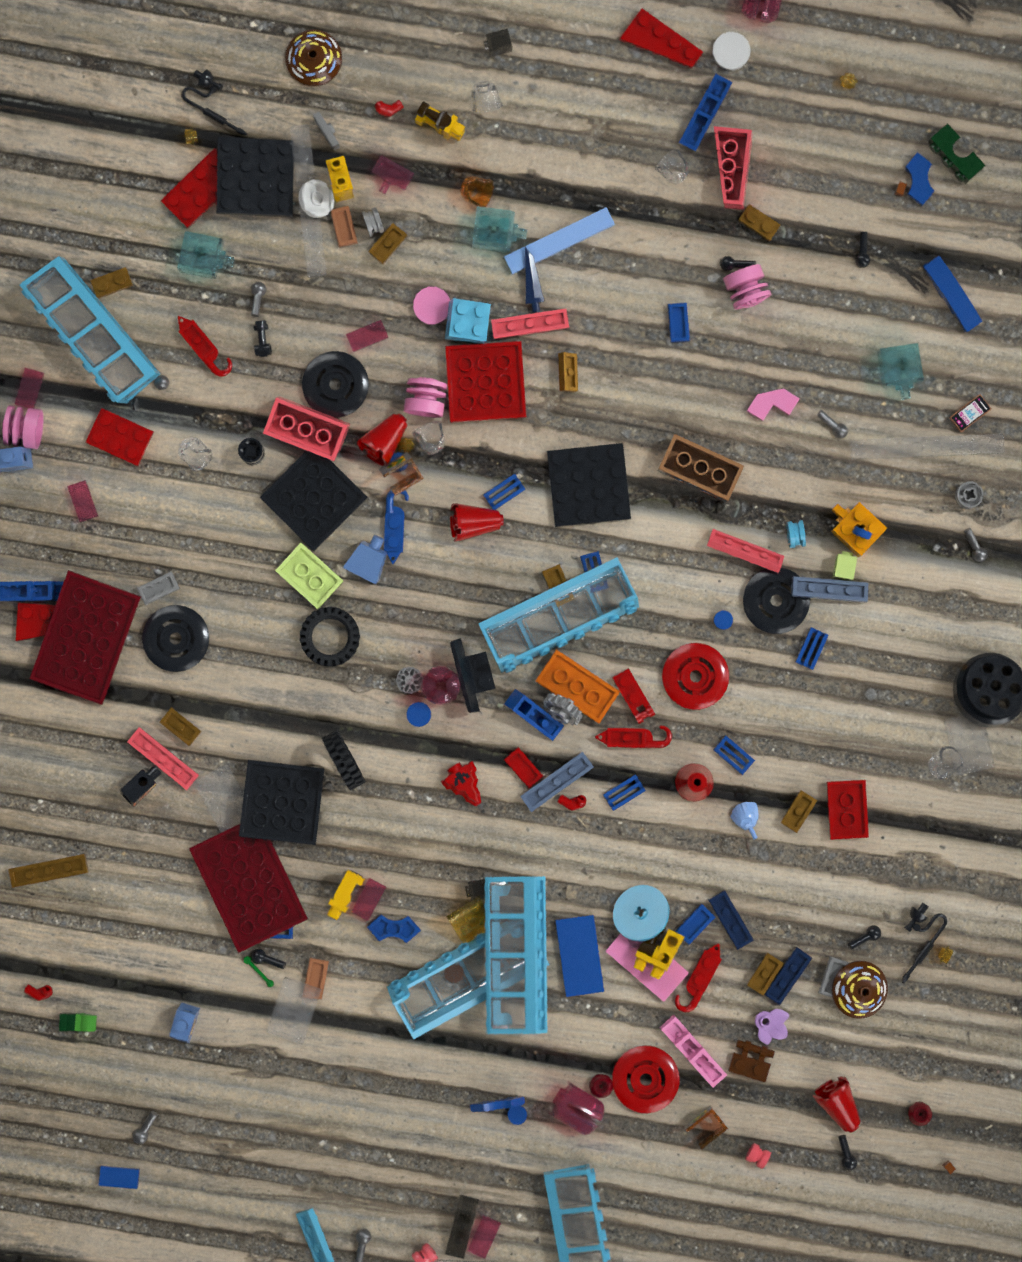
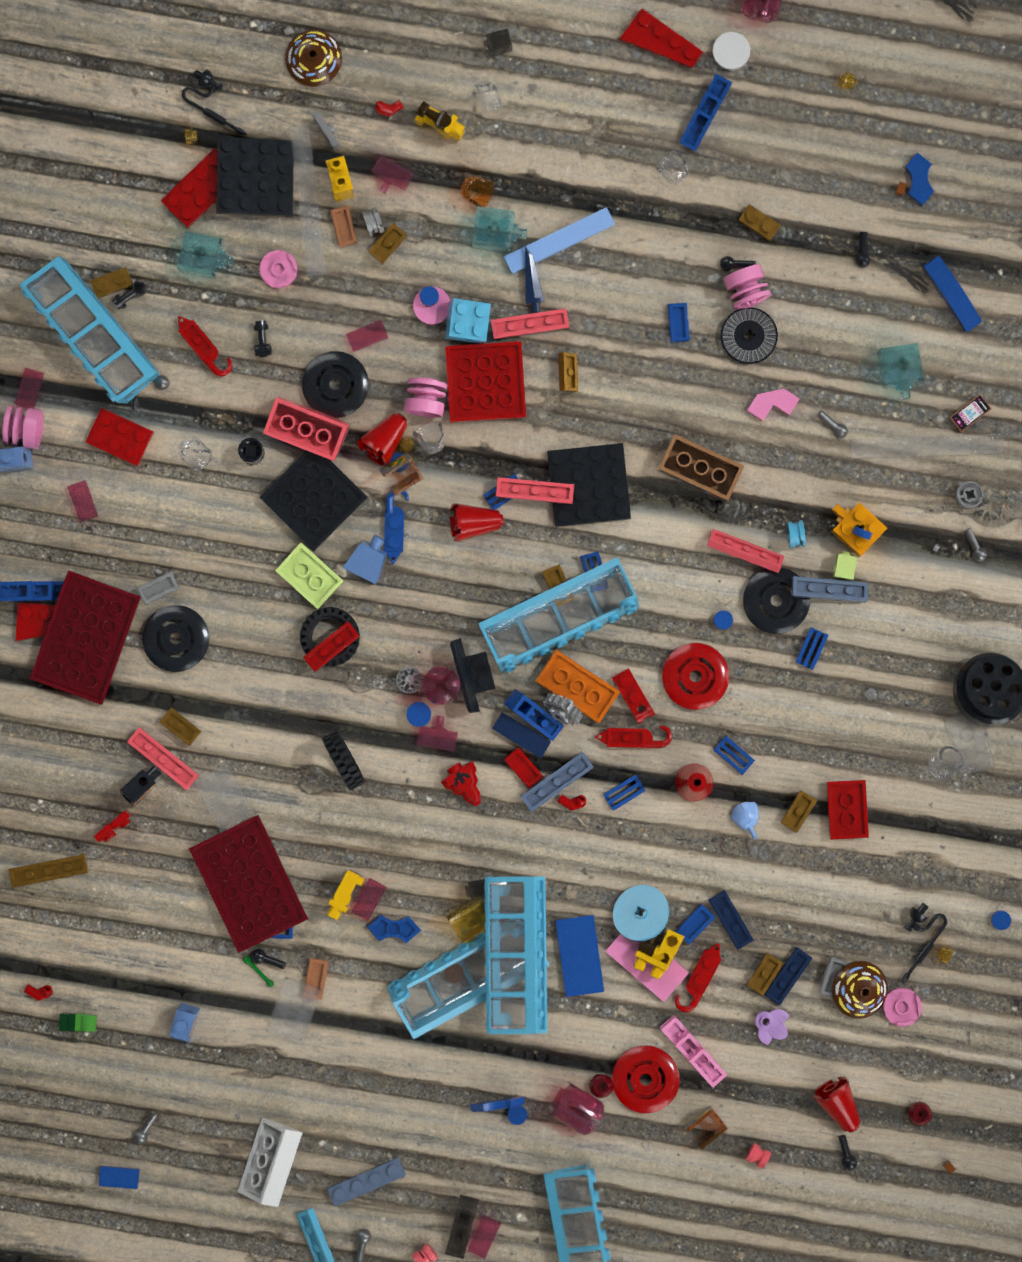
(108, 831): none -> red plate
(137, 289): none -> black bar
(258, 290): flat silver bar -> none
(269, 1162): none -> white slope
(278, 269): none -> bright pink tile
(281, 802): black plate -> none
(316, 198): white tile -> none
(331, 646): none -> red tile
(366, 1181): none -> sand blue plate
(429, 296): none -> blue tile
(437, 736): none -> clear pink plate
(521, 735): none -> dark blue tile
(535, 490): none -> coral plate
(733, 159): coral wedge -> none
(738, 346): none -> piece
(748, 1066): reddish brown plate -> none
(872, 933): black bar -> none
(902, 1006): none -> bright pink tile
(964, 168): dark green arch -> none
(1001, 920): none -> blue tile

